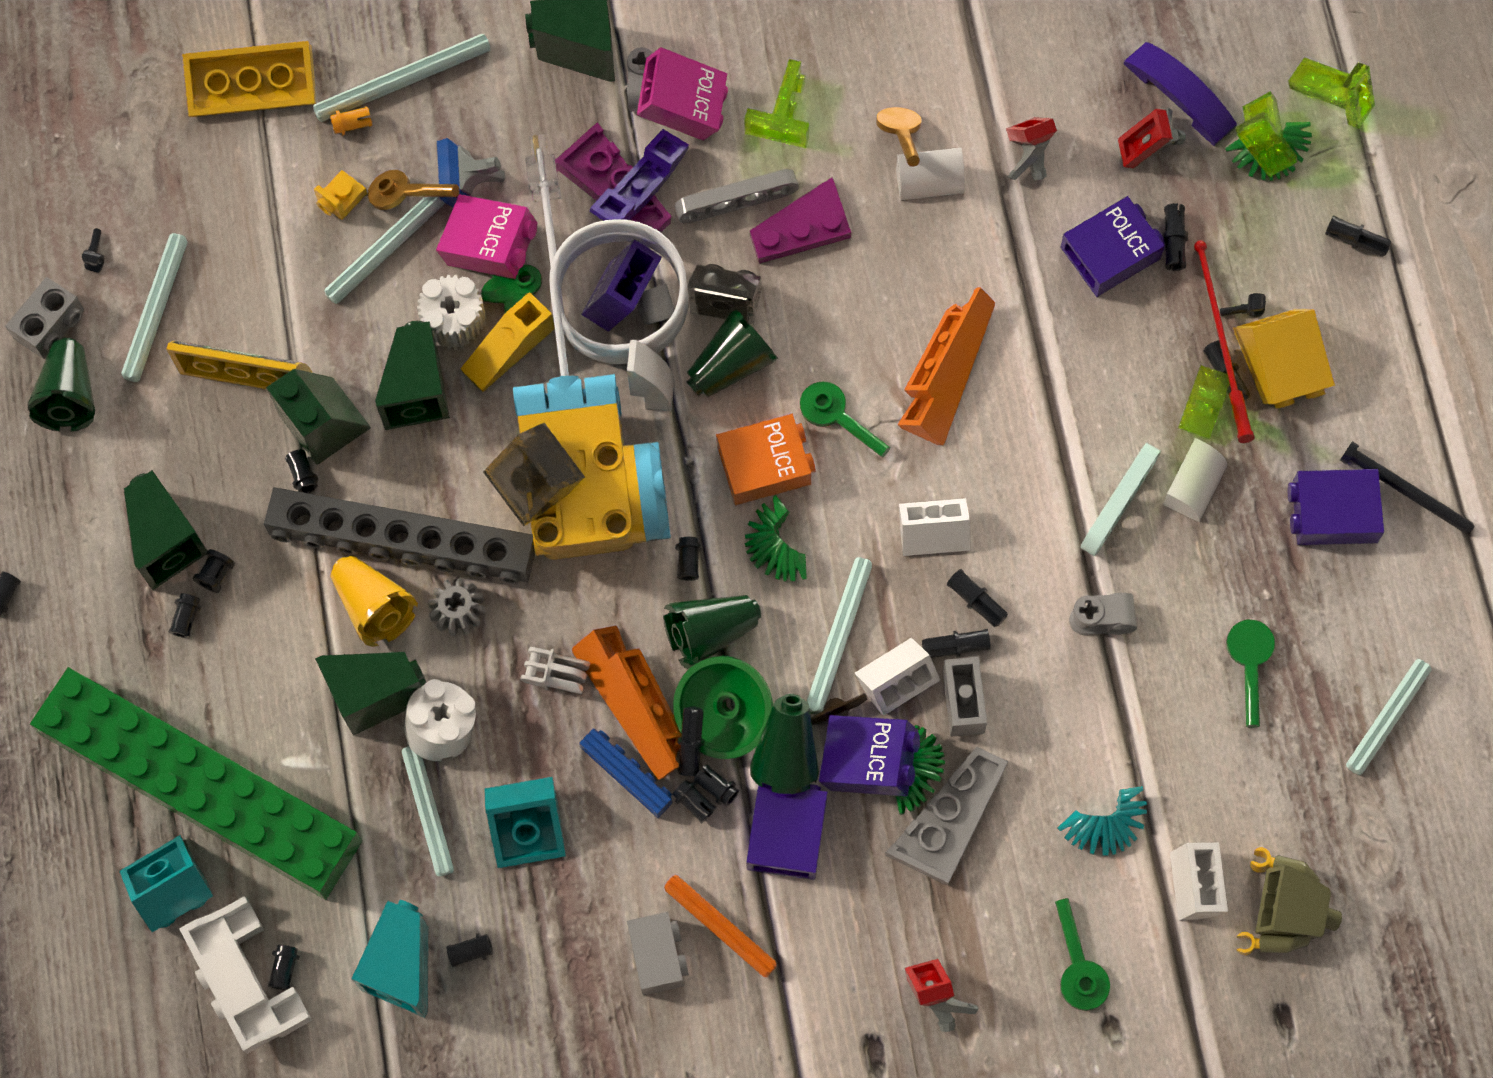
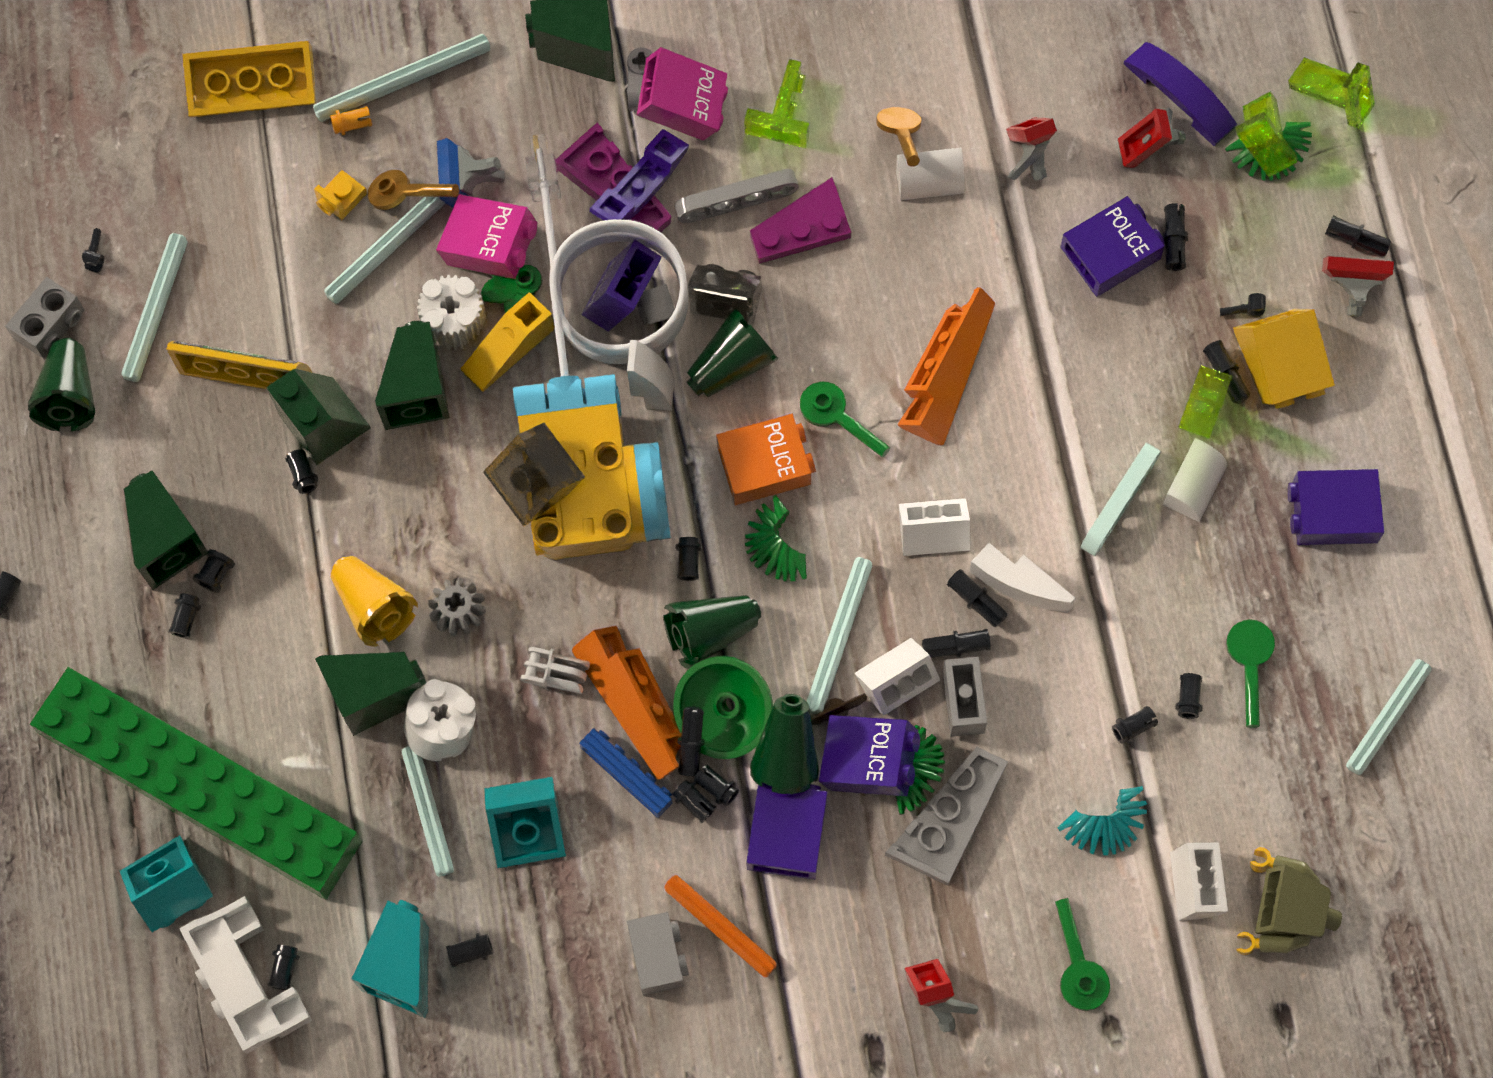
(288, 505): dark grey brick -> none
(1020, 581): none -> white slope
(1109, 614): light grey piece -> none
(1137, 723): none -> black pin
(1189, 697): none -> black pin
(1245, 434): red piece -> none
(1357, 278): none -> red piece
(1407, 489): black bar -> none

